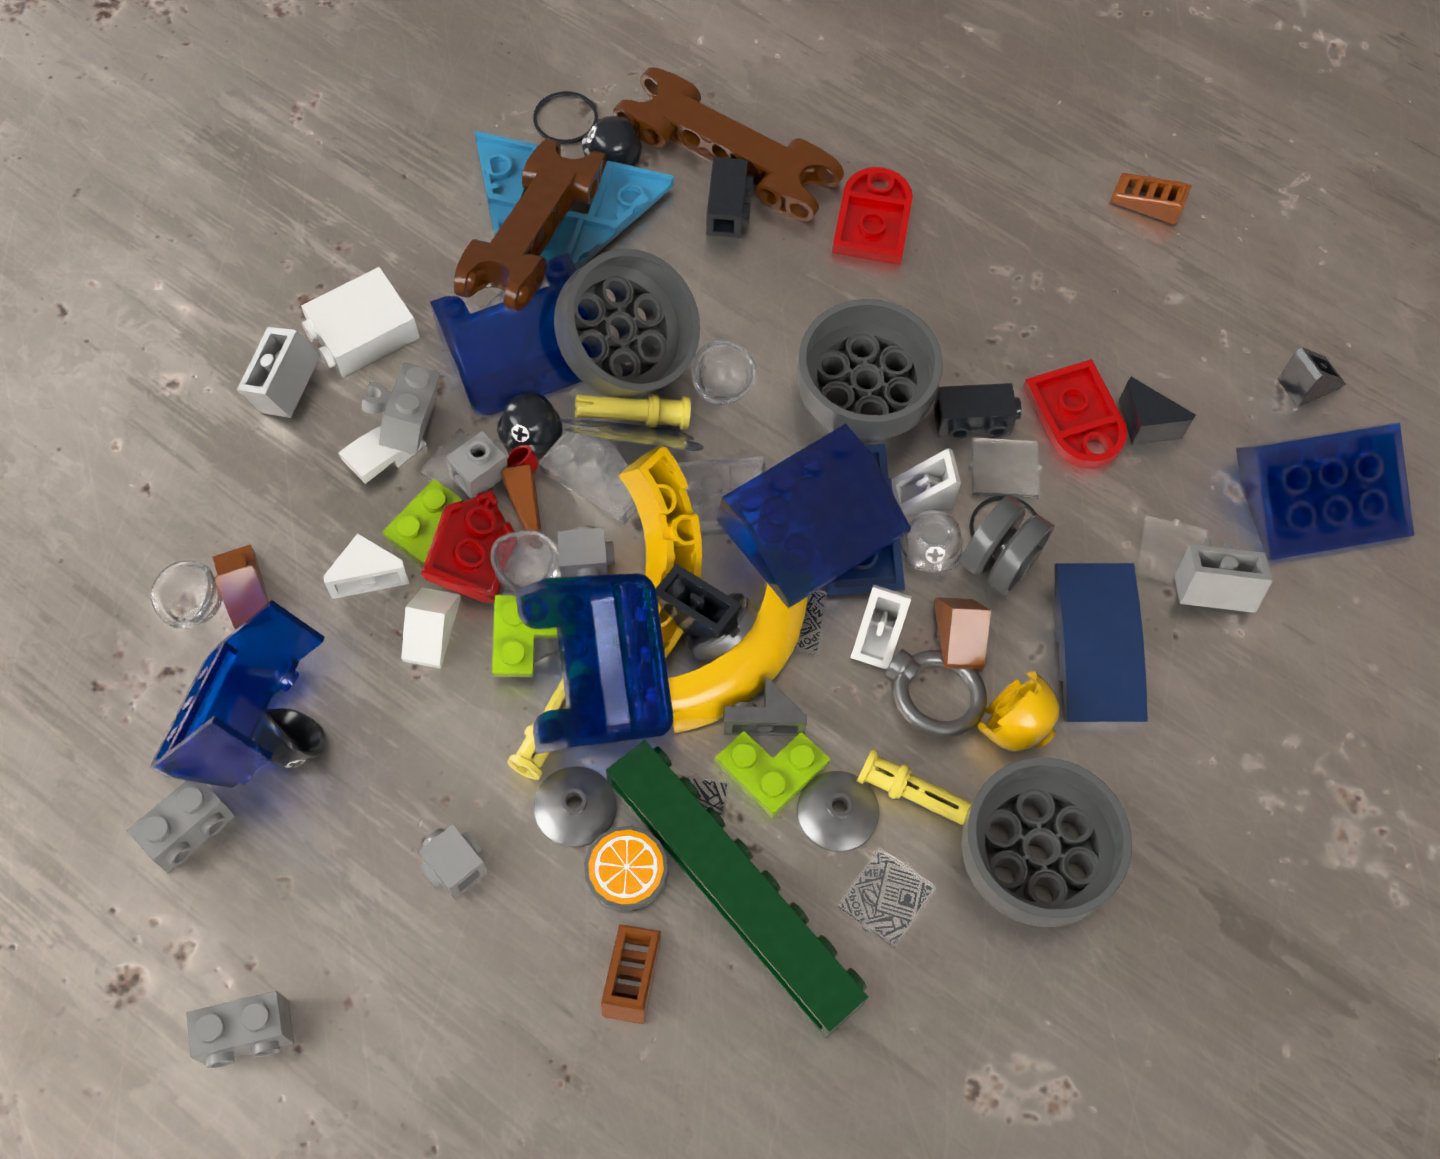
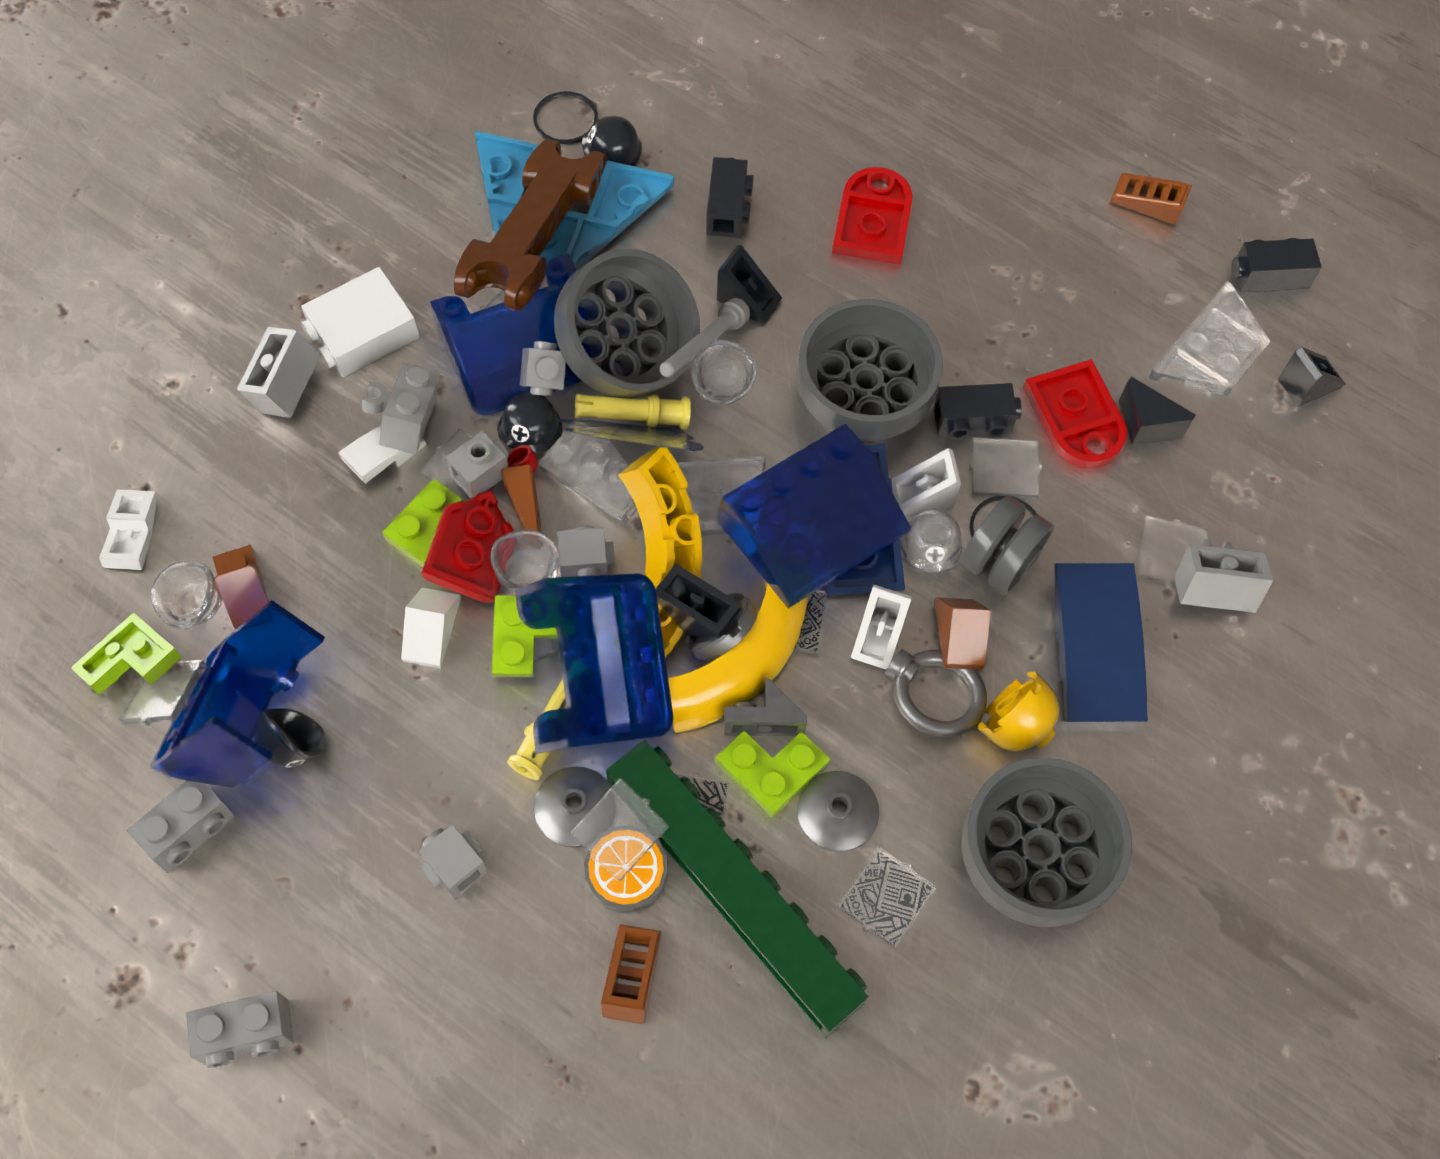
(127, 646): none -> lime plate
(130, 530): none -> white slope
(164, 697): none -> clear piece
(364, 569): white slope -> none
(542, 368): none -> light grey brick
(620, 829): none -> clear piece
(731, 316): none -> light grey piece
(744, 280): none -> black slope
(777, 169): reddish brown piece -> none
(895, 781): light yellow pin -> none
(1215, 346): none -> clear wing
(1276, 265): none -> black brick
(1327, 490): clear blue slope -> none

